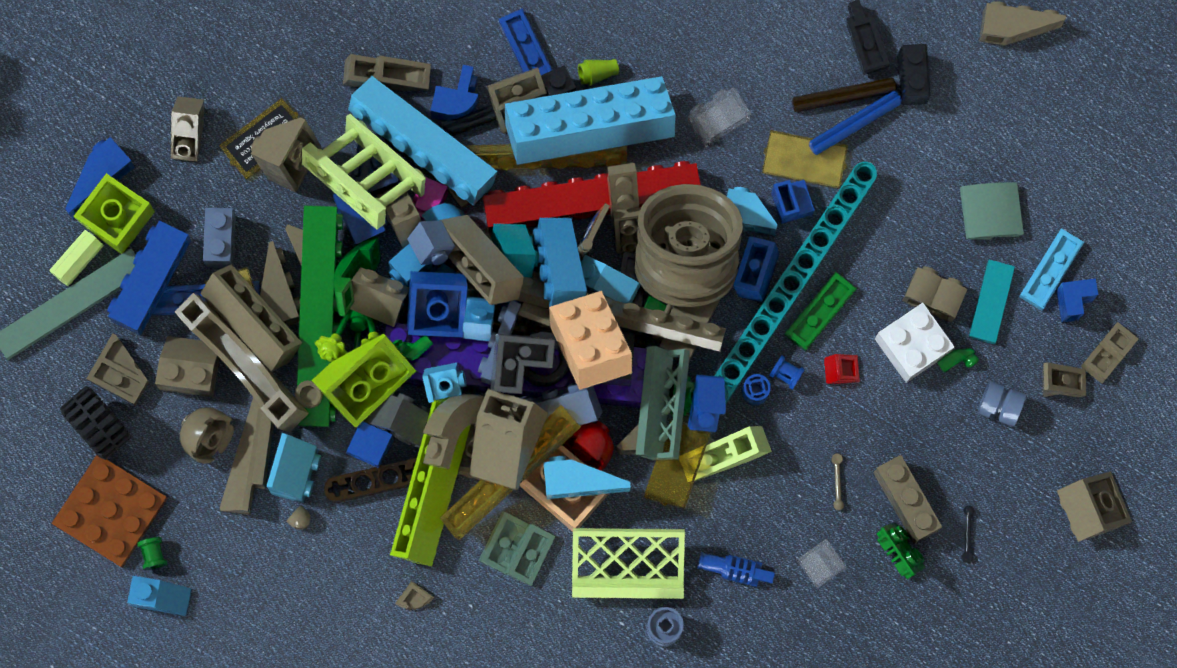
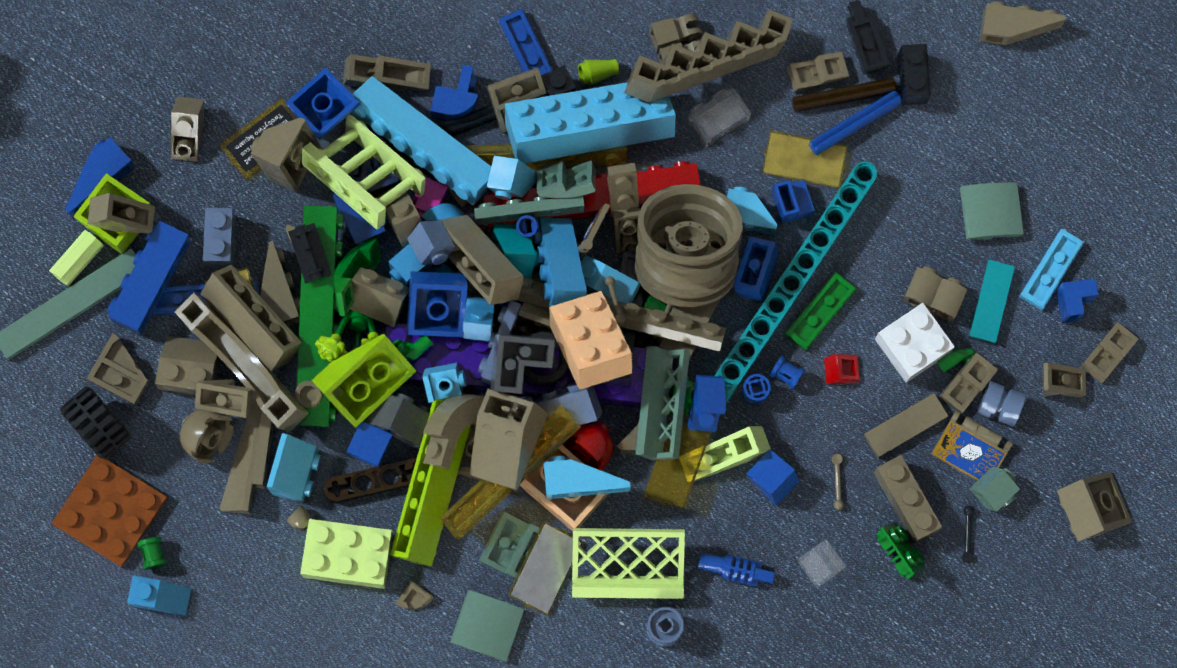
(120, 214): none -> dark tan slope
(223, 398): none -> dark tan slope
(309, 252): none -> black hinge
(322, 103): none -> blue slope
(347, 553): none -> yellowish green brick
(487, 625): none -> sand green slope
(510, 178): none -> medium azure slope
(522, 226): none -> blue hinge
(540, 207): none -> sand green plate
(544, 569): none -> flat silver piece
(560, 182): none -> sand green slope
(610, 282): none -> dark tan hinge
(674, 31): none -> dark tan legs
(711, 58): none -> dark tan brick
(773, 477): none -> blue piece
(818, 72): none -> dark tan slope
(905, 425): none -> dark tan tile
(968, 383): none -> dark tan slope
(970, 447): none -> piece
(995, 488): none -> sand green brick

